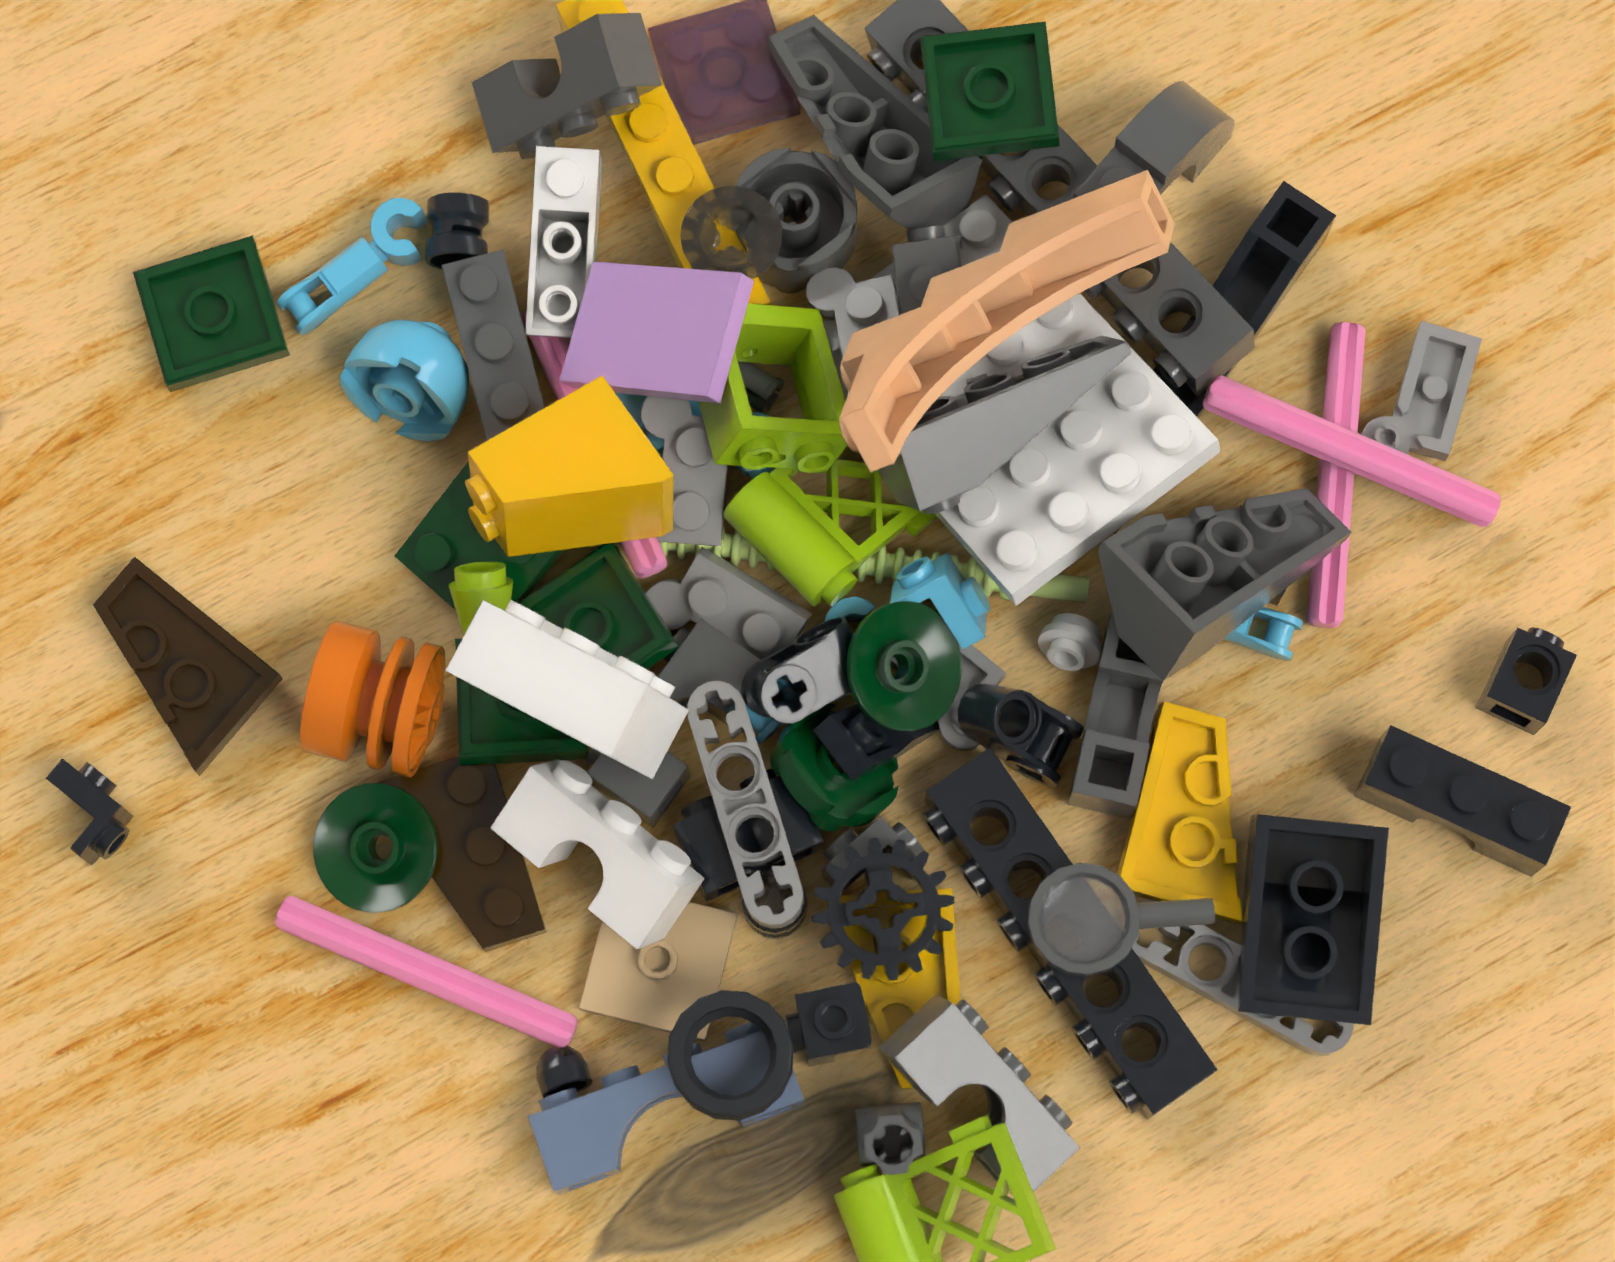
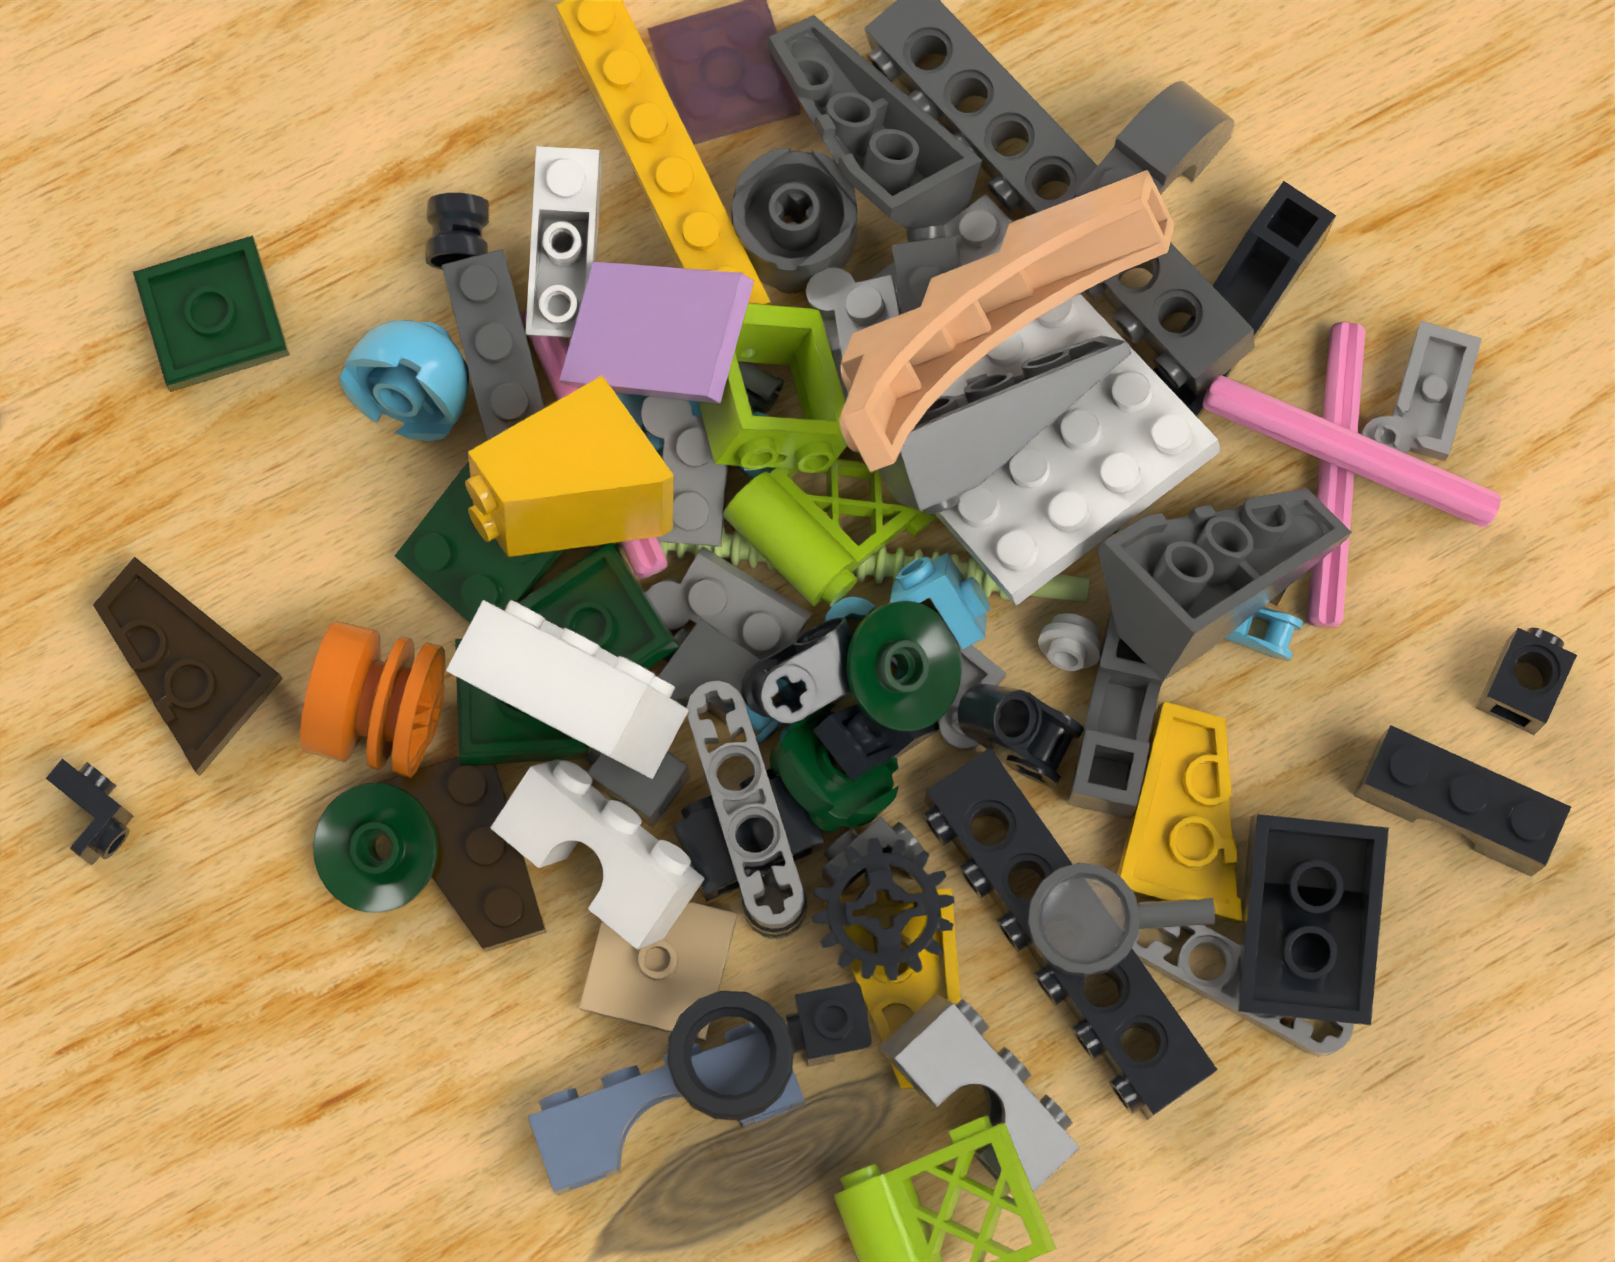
(356, 265): medium azure piece -> none
(426, 972): bright pink axle -> none
(477, 583): lime cone -> none
(562, 1071): black hinge -> none
(602, 73): dark grey arch -> none
(733, 208): clear smoke gear -> none
(890, 1136): dark grey piece -> none
(989, 91): dark green plate -> none

